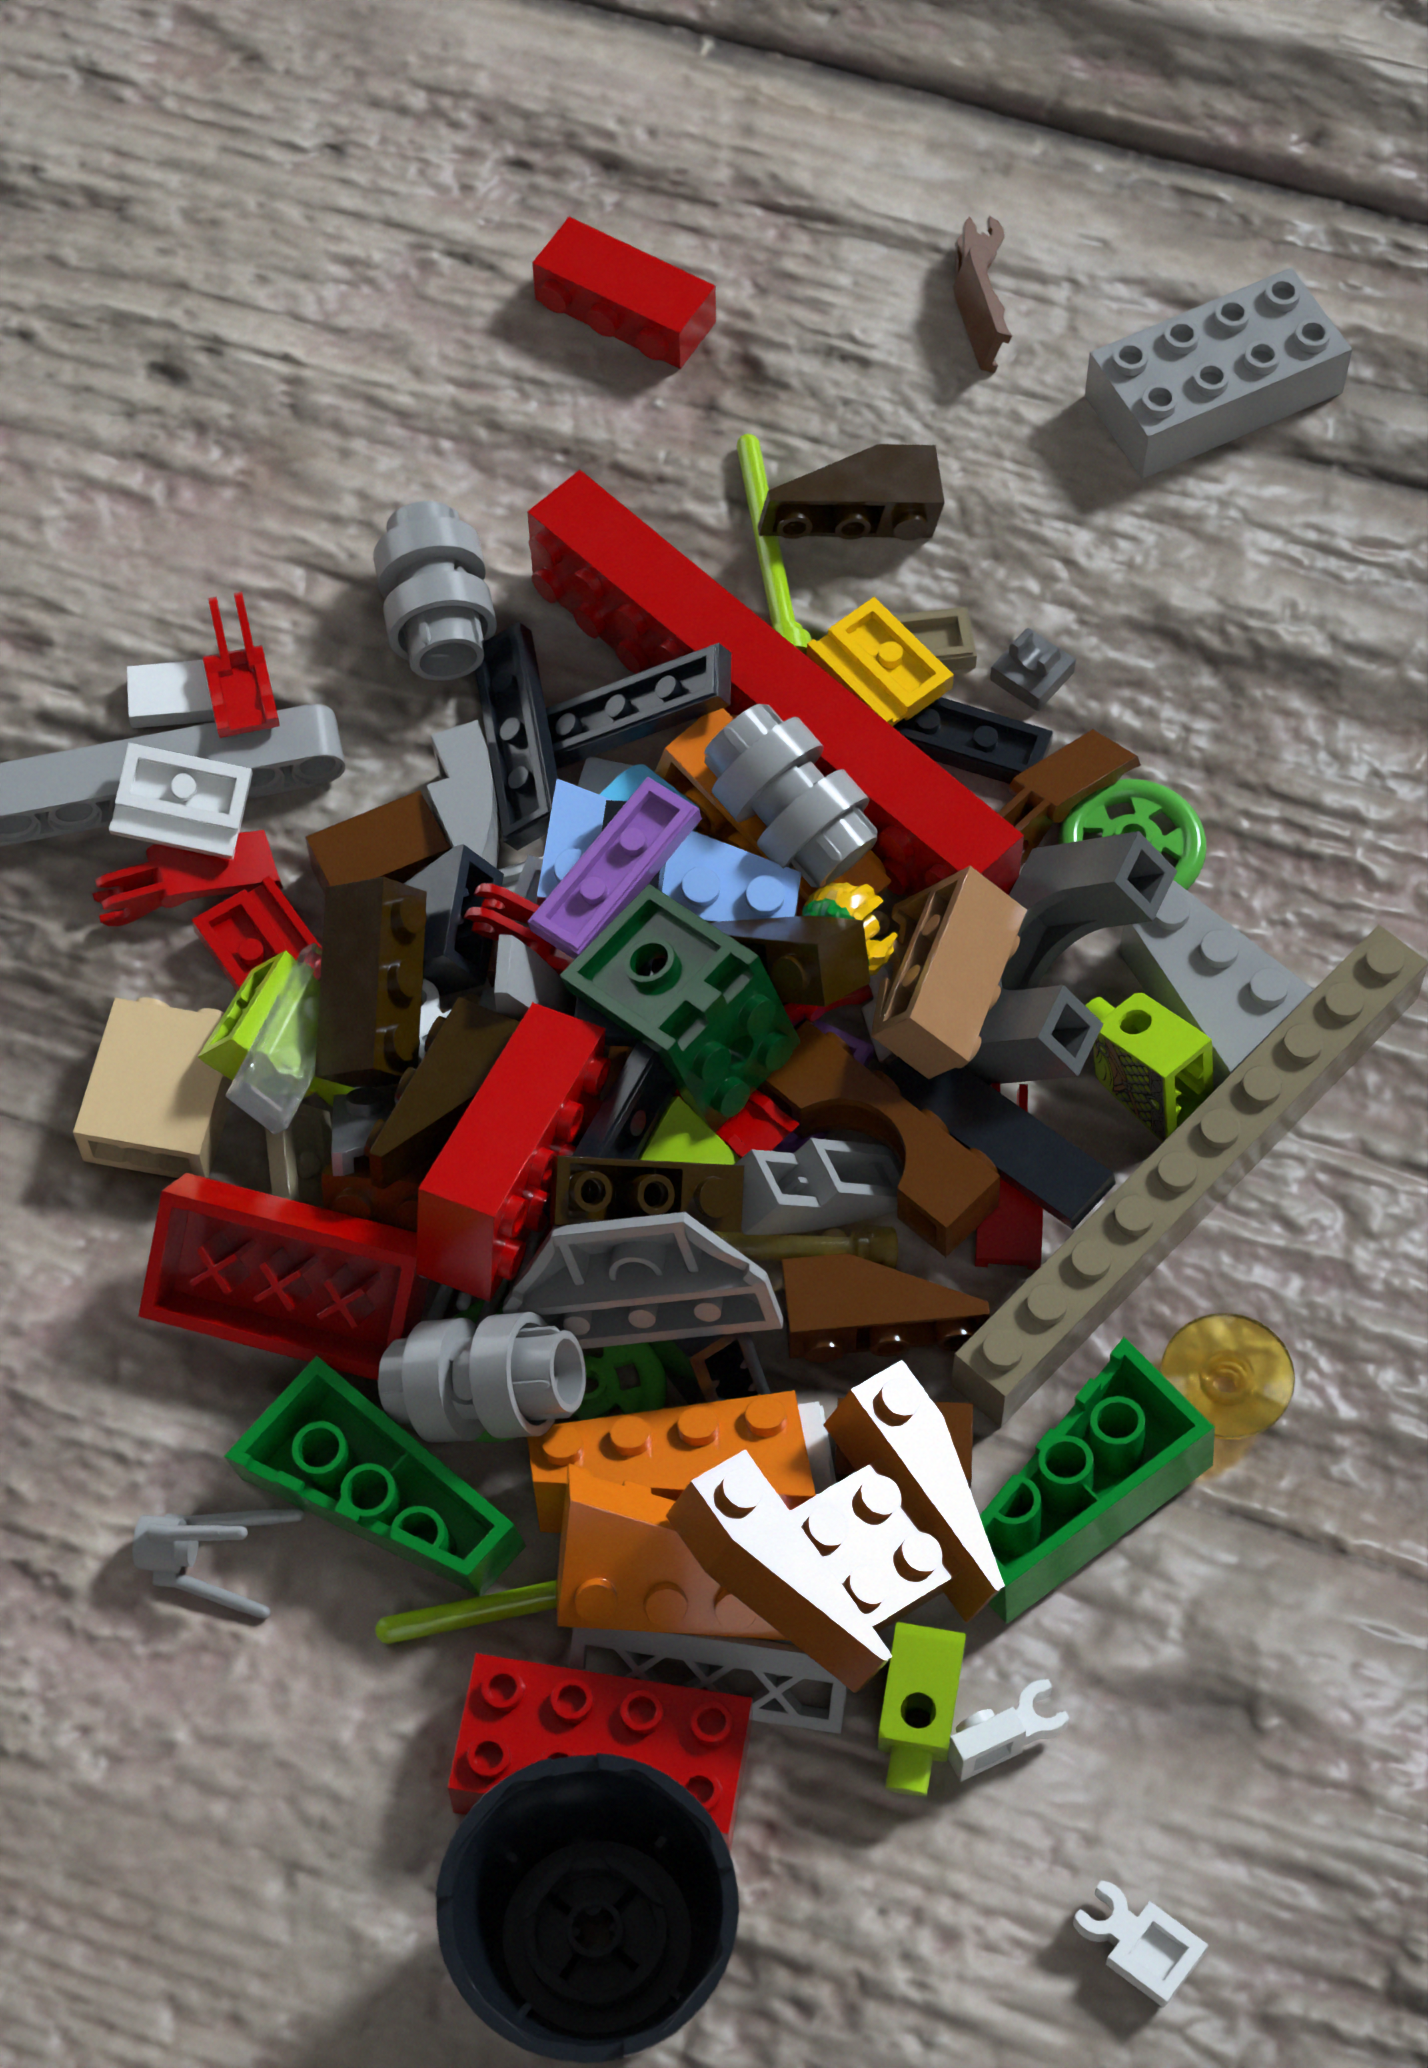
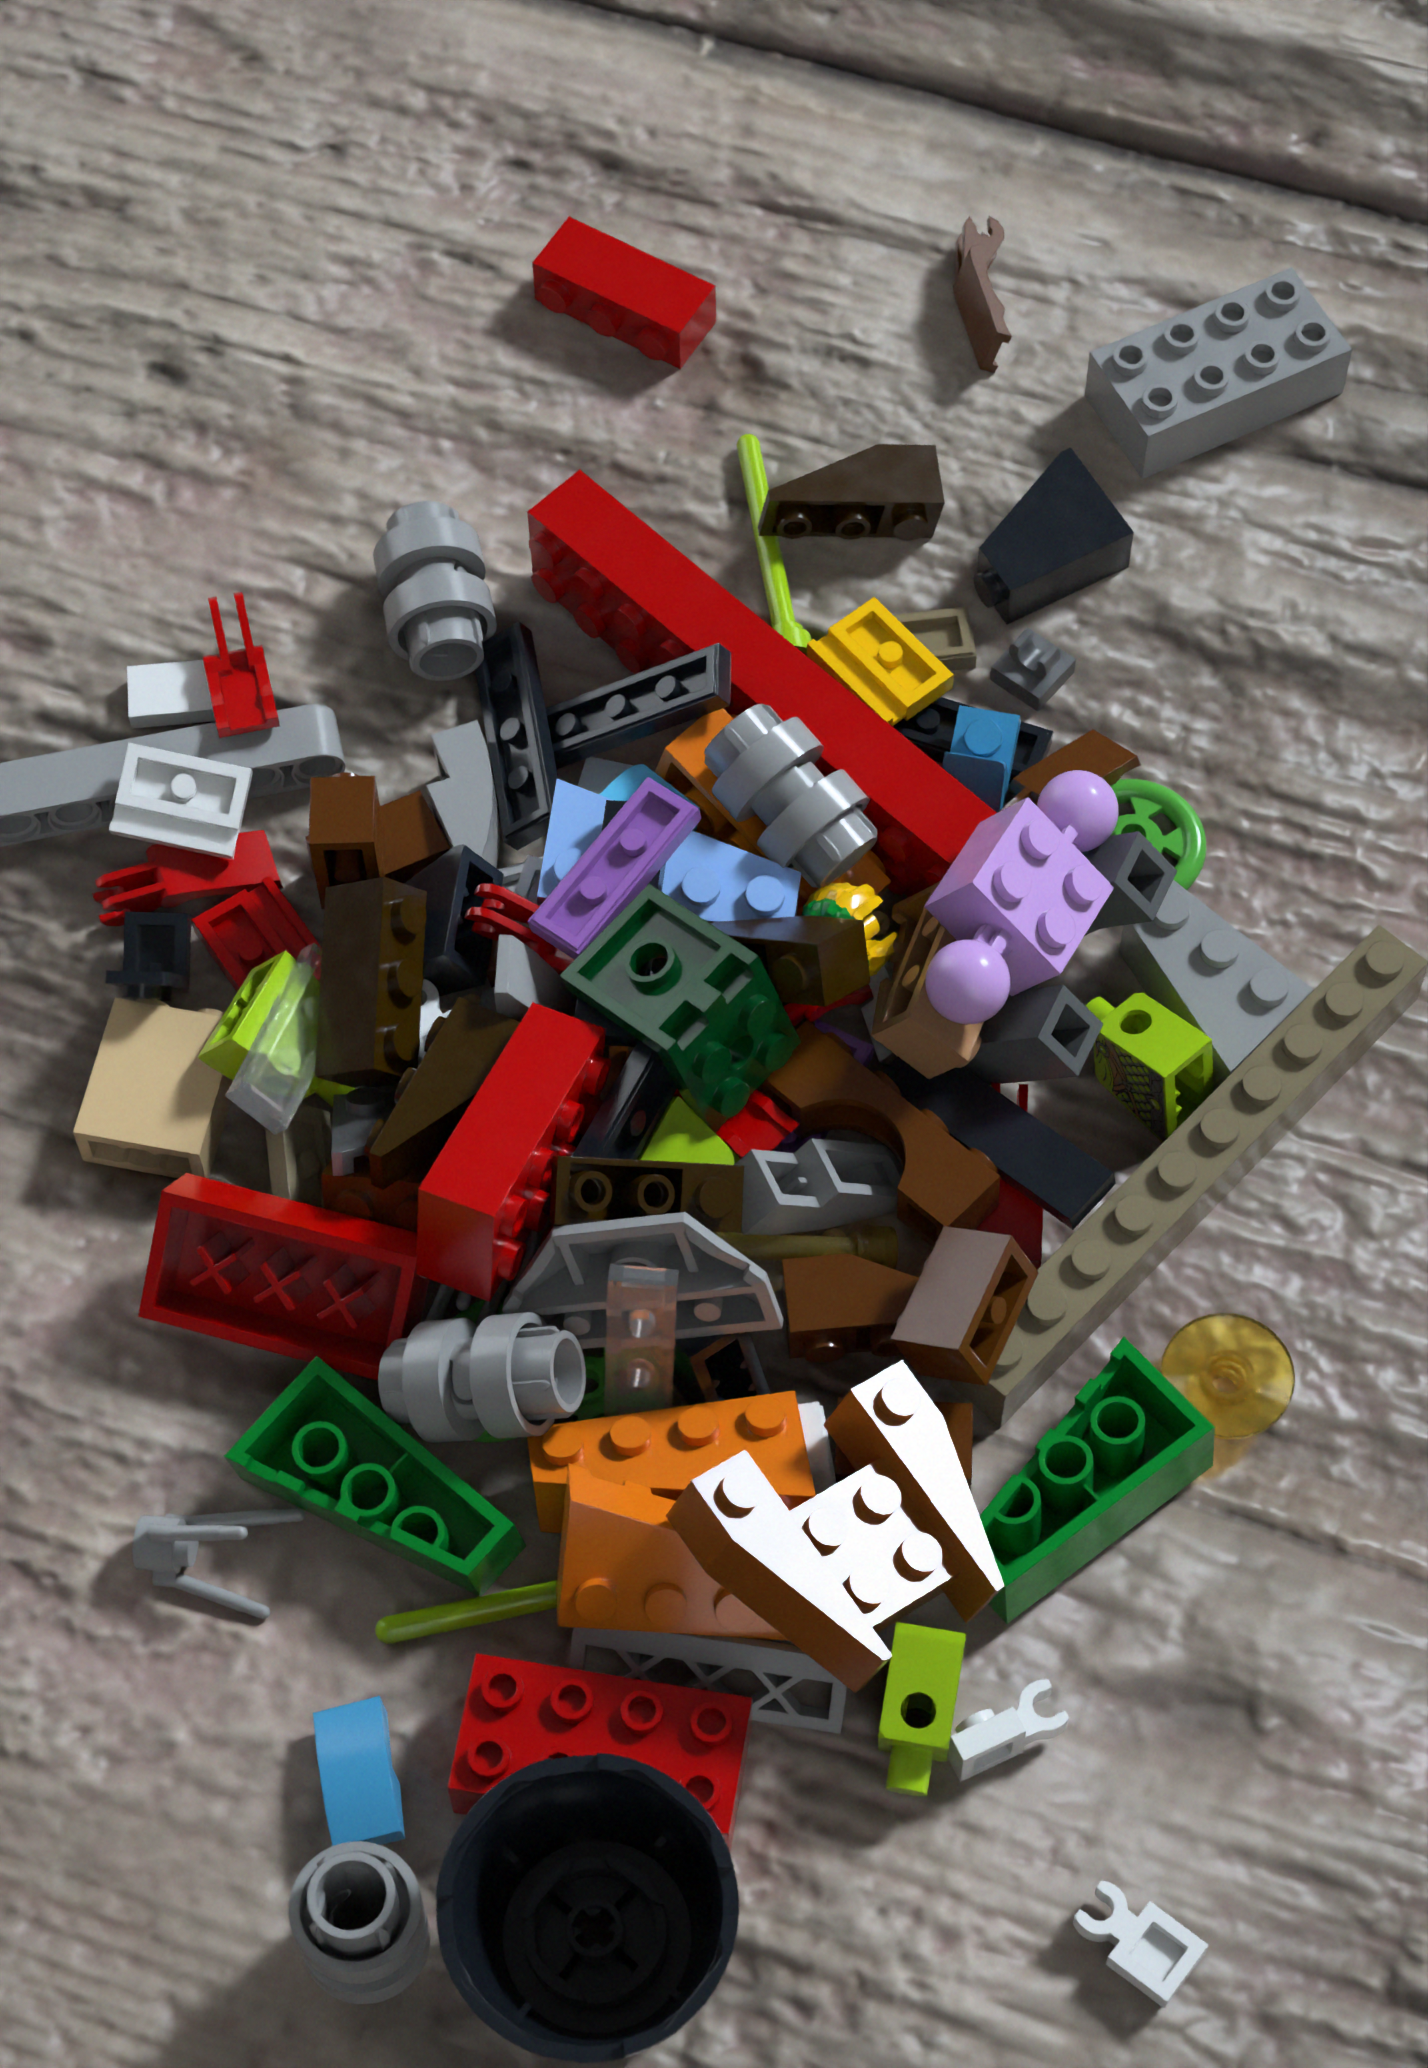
(154, 955): none -> black bracket
(345, 830): none -> reddish brown brick
(352, 1884): none -> light grey piece
(358, 1773): none -> dark azure slope
(640, 1339): none -> clear tile
(964, 1305): none -> reddish brown brick
(983, 752): none -> dark azure slope
(1020, 897): none -> lavender brick
(1052, 542): none -> black slope

